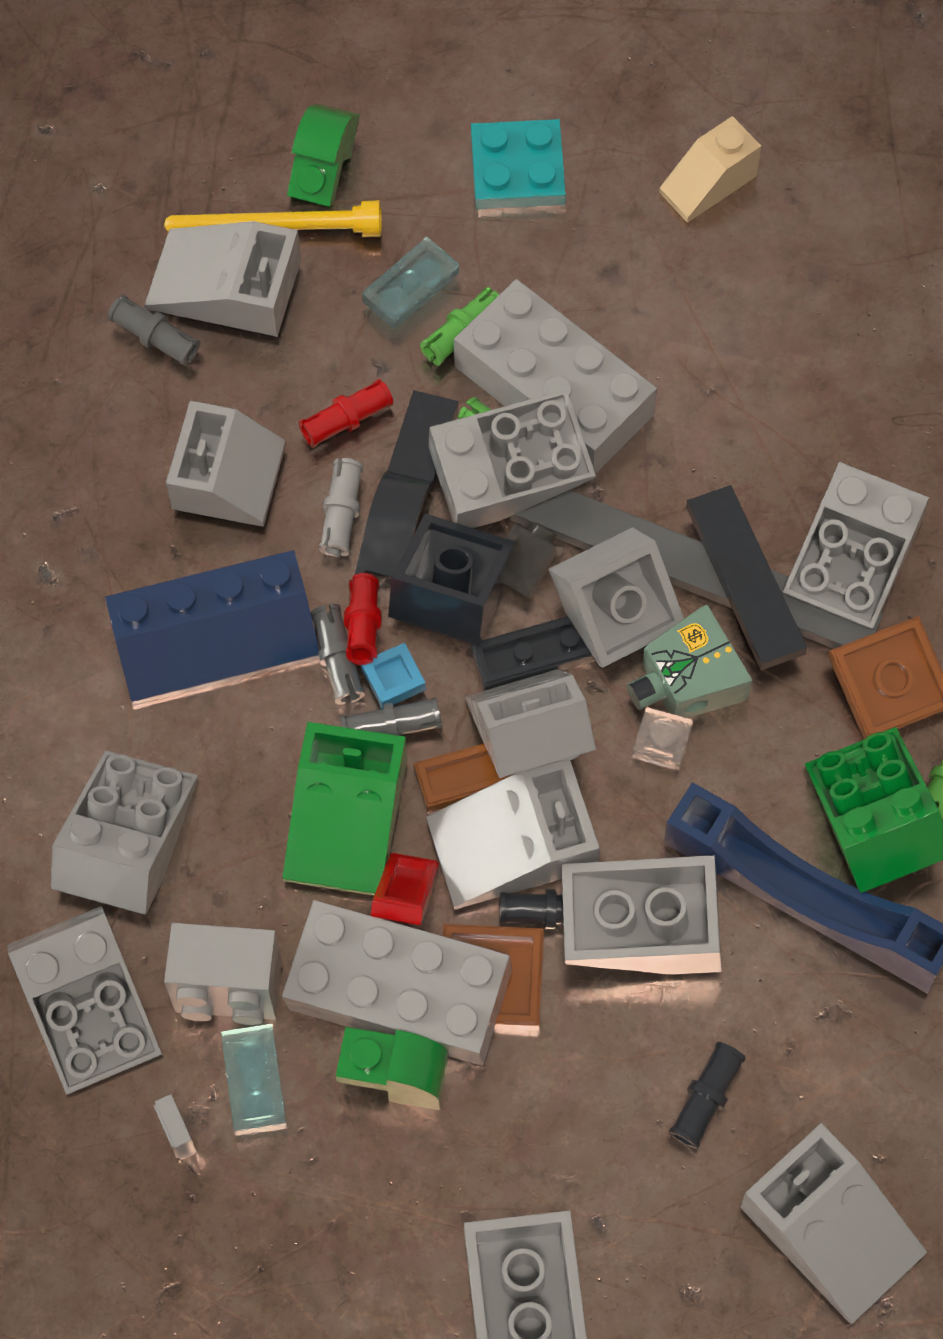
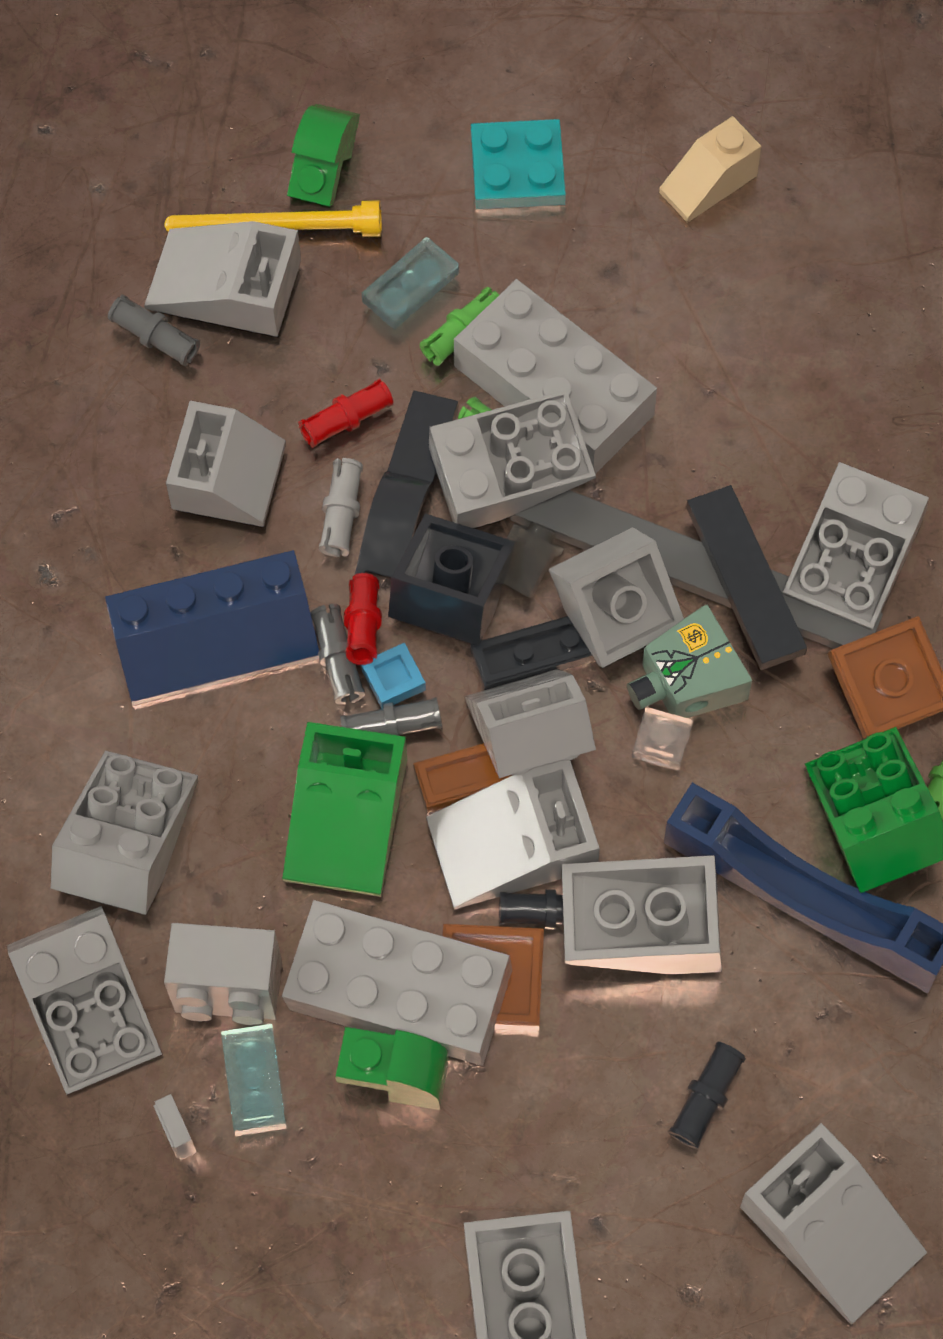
(405, 888): red tile -> none

